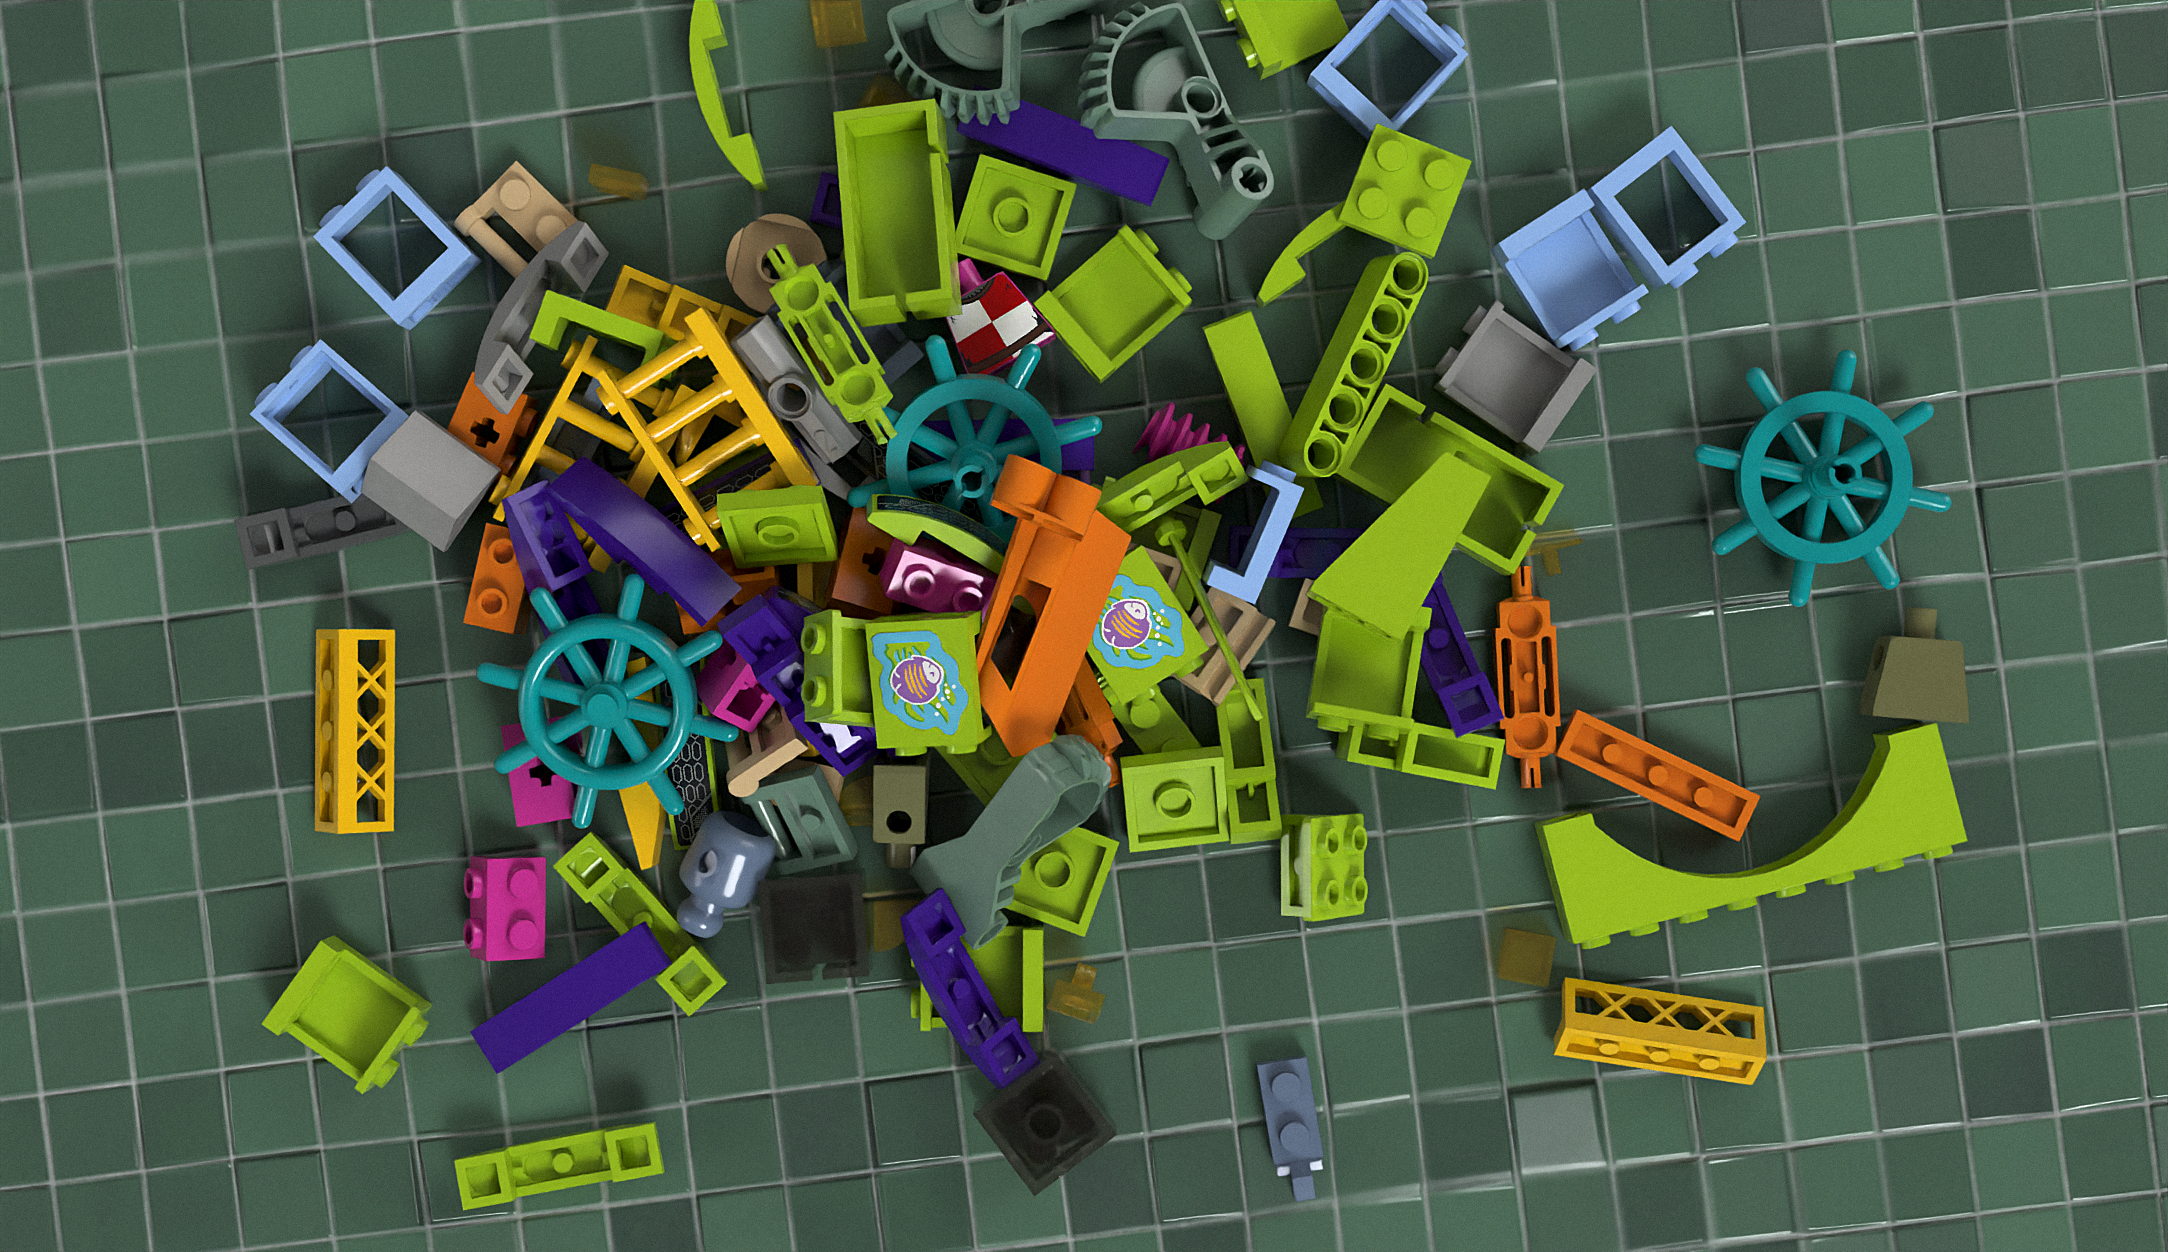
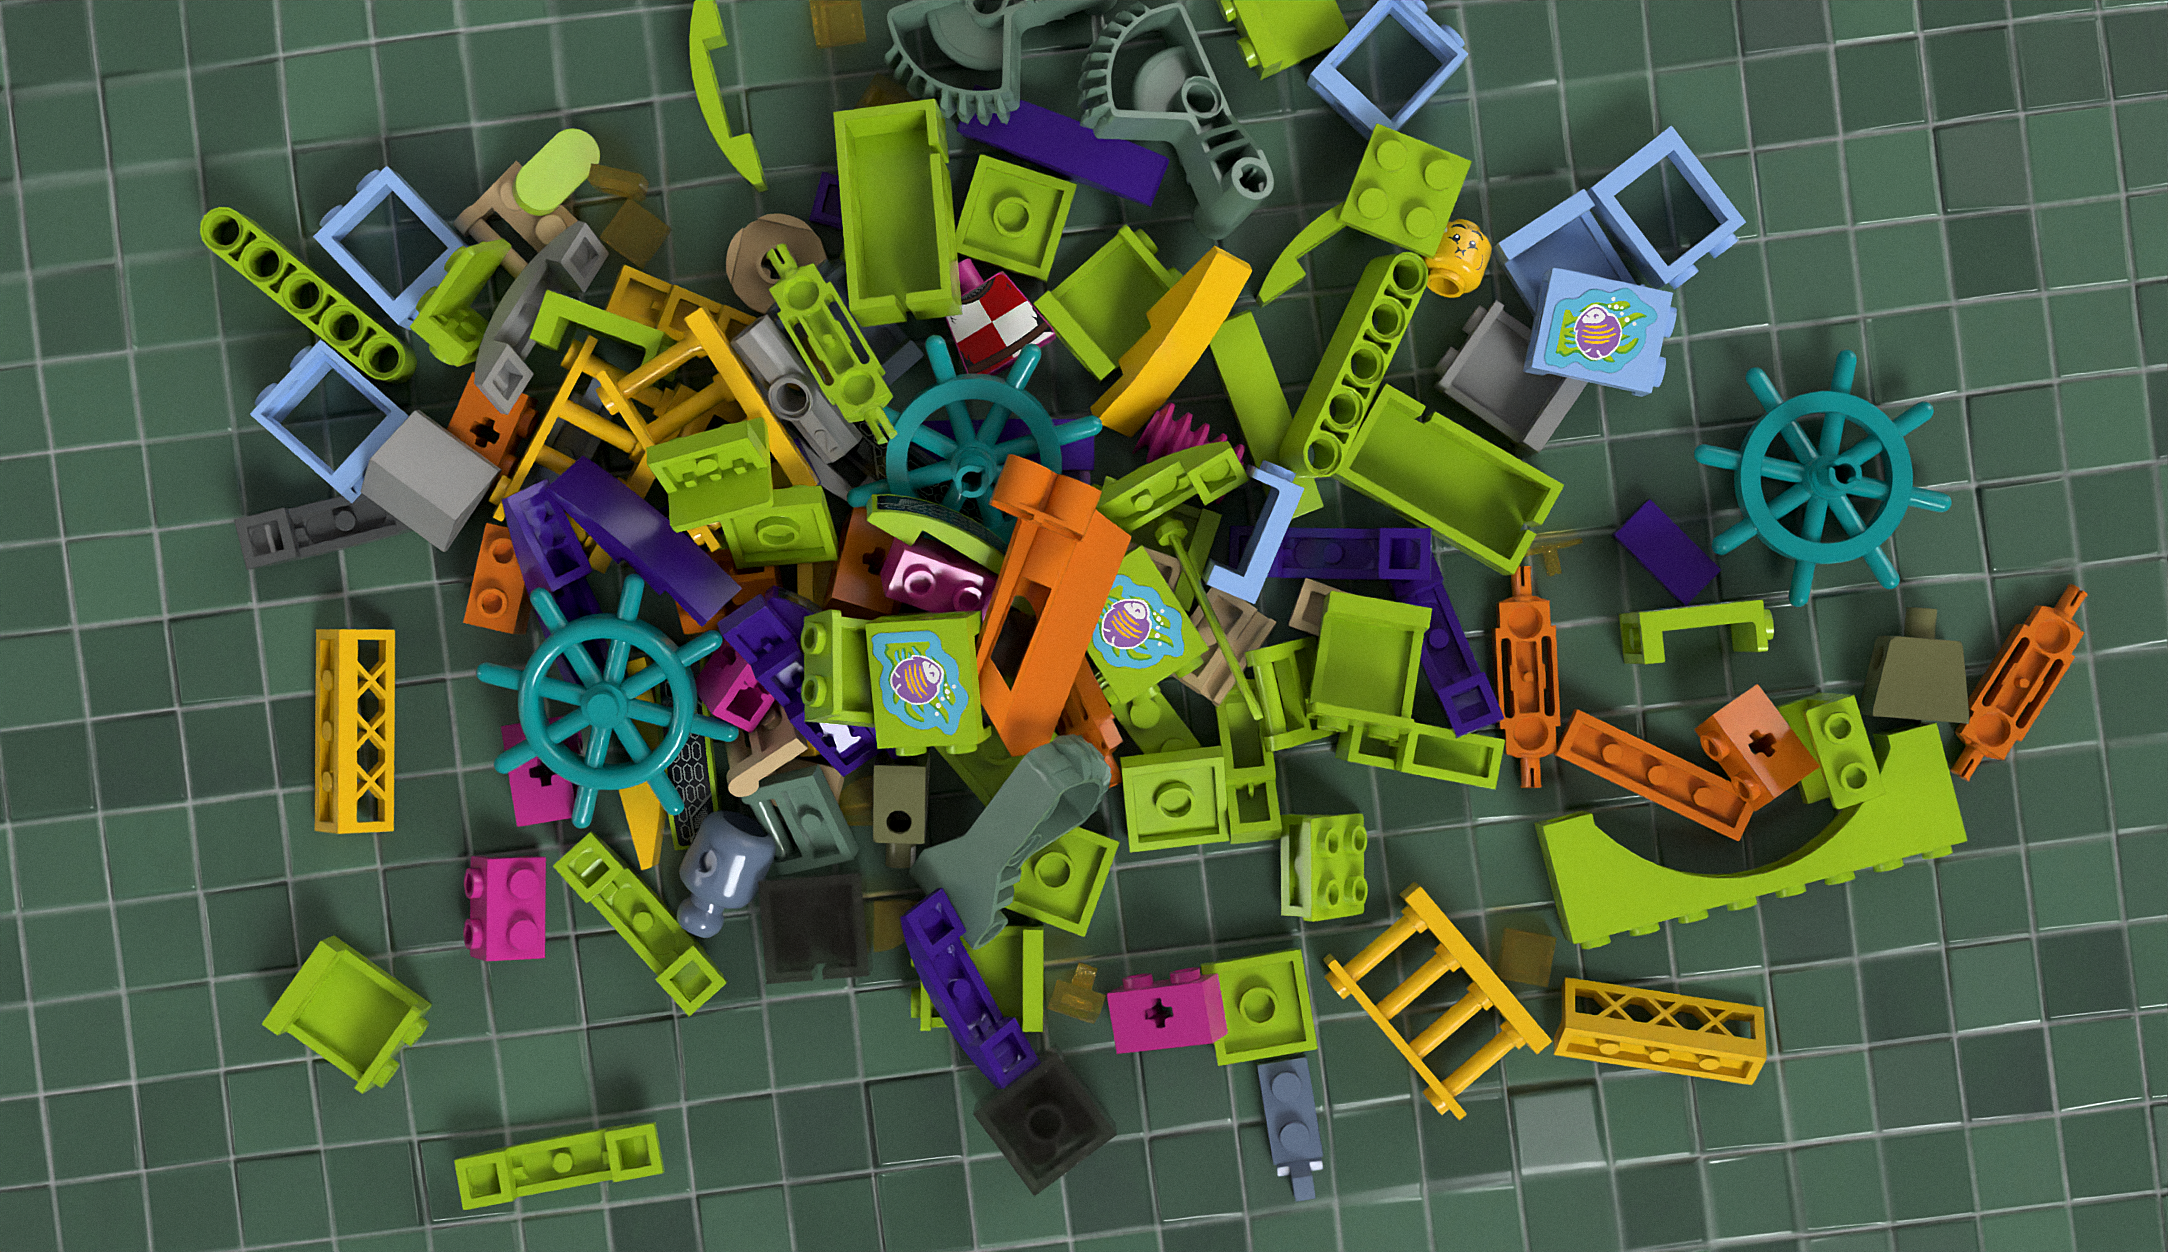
(287, 285): none -> lime beam
(445, 310): none -> lime bracket
(555, 172): none -> lime tile
(571, 997): dark purple slope -> none
(635, 233): none -> clear yellow tile
(715, 473): none -> lime bracket
(1143, 1026): none -> dark pink brick
(1179, 334): none -> yellow slope
(1263, 1006): none -> lime plate
(1293, 669): none -> lime plate
(1398, 558): lime slope -> none
(1458, 260): none -> yellow head
(1483, 993): none -> yellow fence
(1600, 331): none -> panel
(1643, 630): none -> lime panel
(1666, 552): none -> dark purple tile
(1779, 757): none -> orange brick
(1839, 743): none -> lime panel
(2045, 638): none -> orange piece

